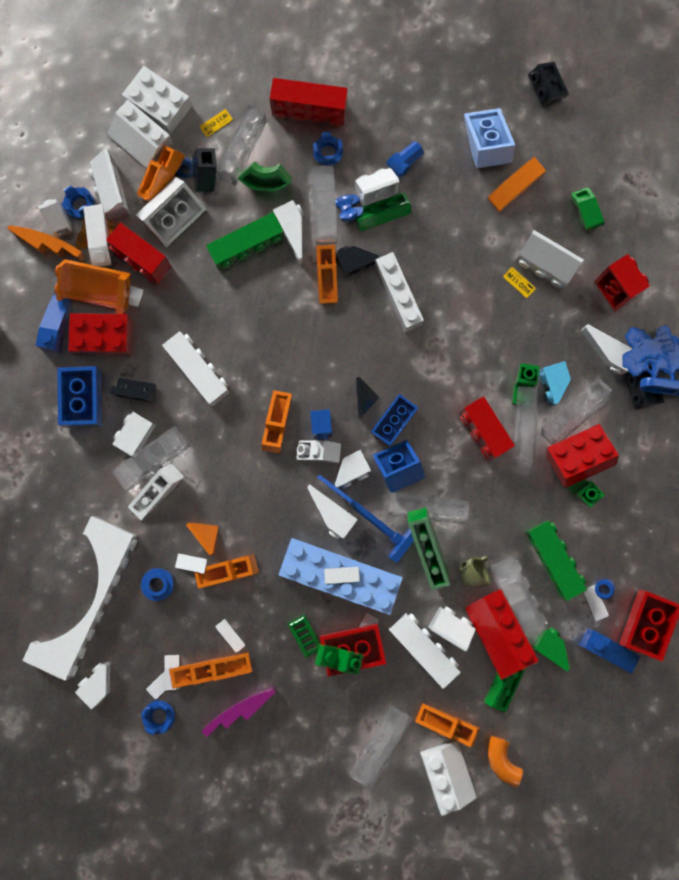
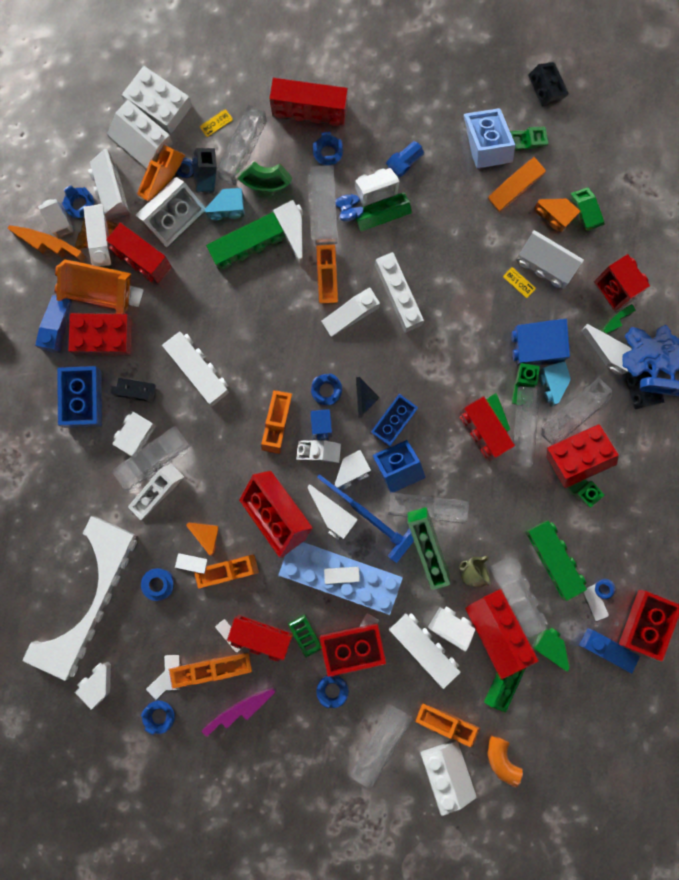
(226, 204): none -> medium azure slope
(259, 638): none -> red brick
(275, 513): none -> red slope
(326, 379): none -> blue piece
(329, 702): none -> blue piece
(339, 659): green slope -> none
(351, 312): none -> white slope
(354, 260): black slope -> none
(496, 406): none -> green slope
(530, 138): none -> green slope
(541, 342): none -> blue slope
(557, 211): none -> orange slope
(615, 323): none -> green slope

